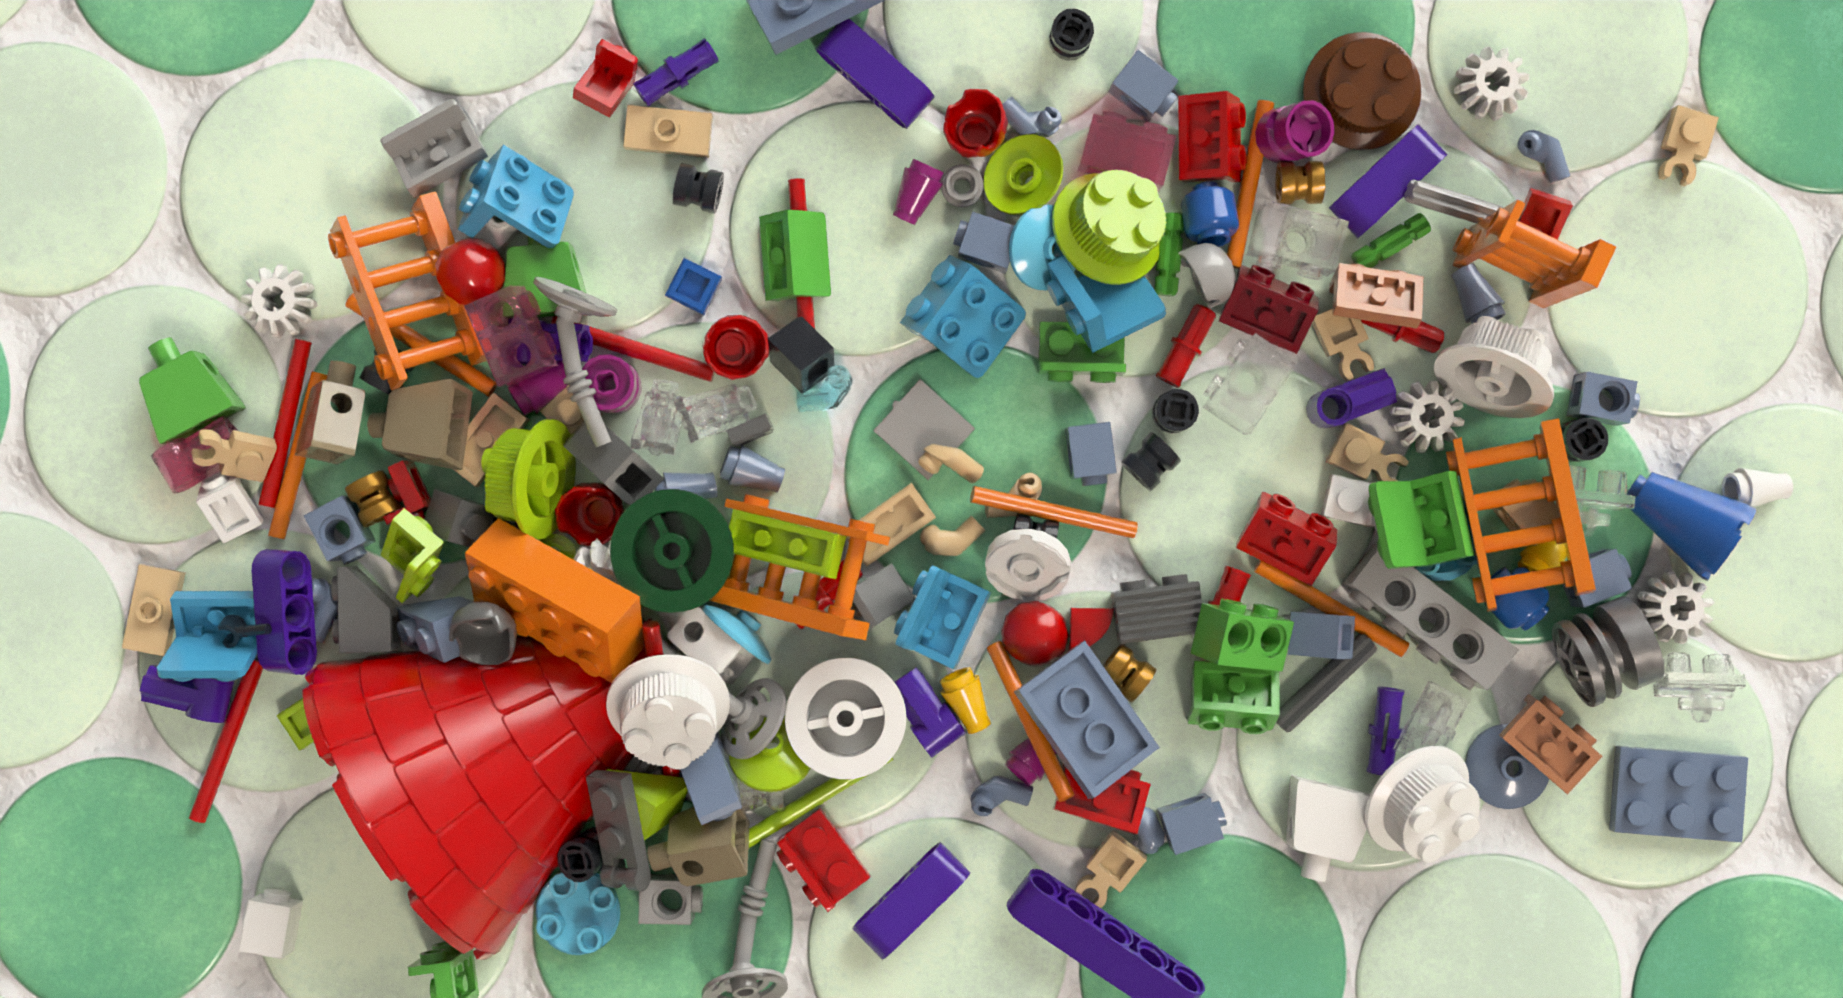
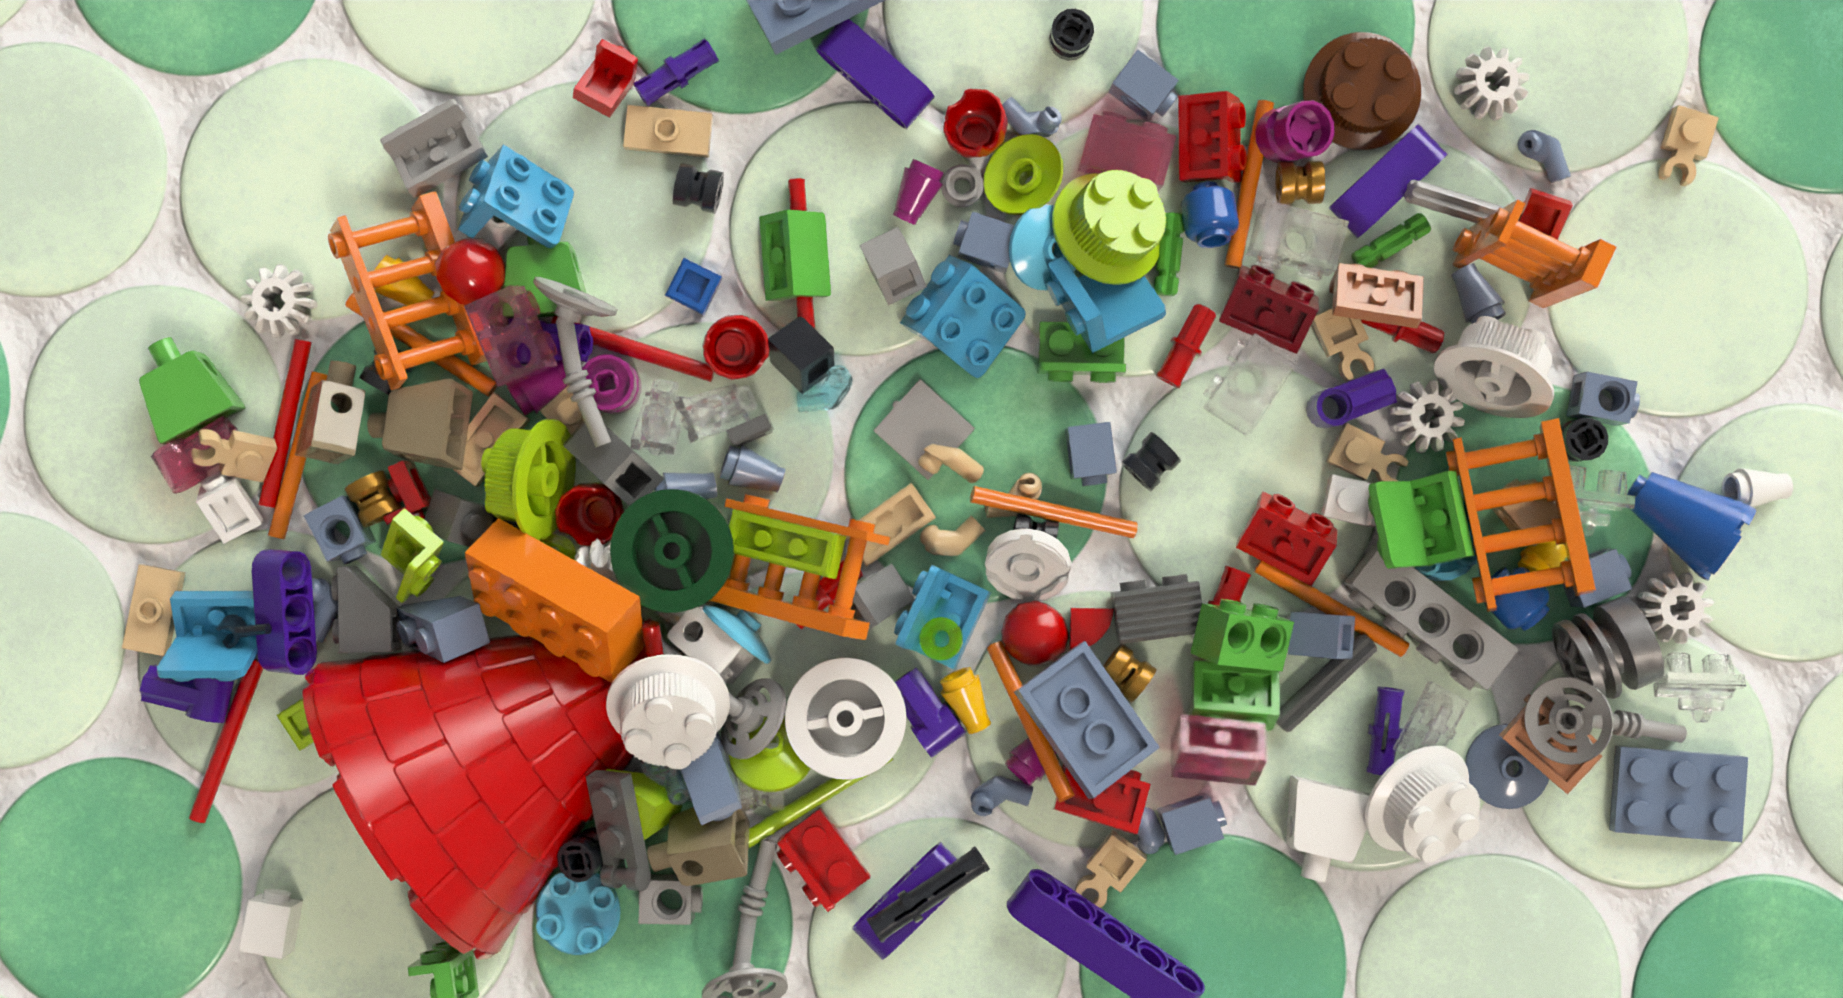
(405, 291): none -> yellow cone
(484, 633): dark grey hair -> none
(670, 779): none -> clear light blue arm
(893, 266): none -> light grey brick
(927, 894): none -> black pin
(928, 634): none -> clear neon green plate
(1169, 416): black wheel -> none
(1211, 272): light grey hair -> none
(1218, 750): none -> clear pink brick
(1582, 720): none -> light grey dish

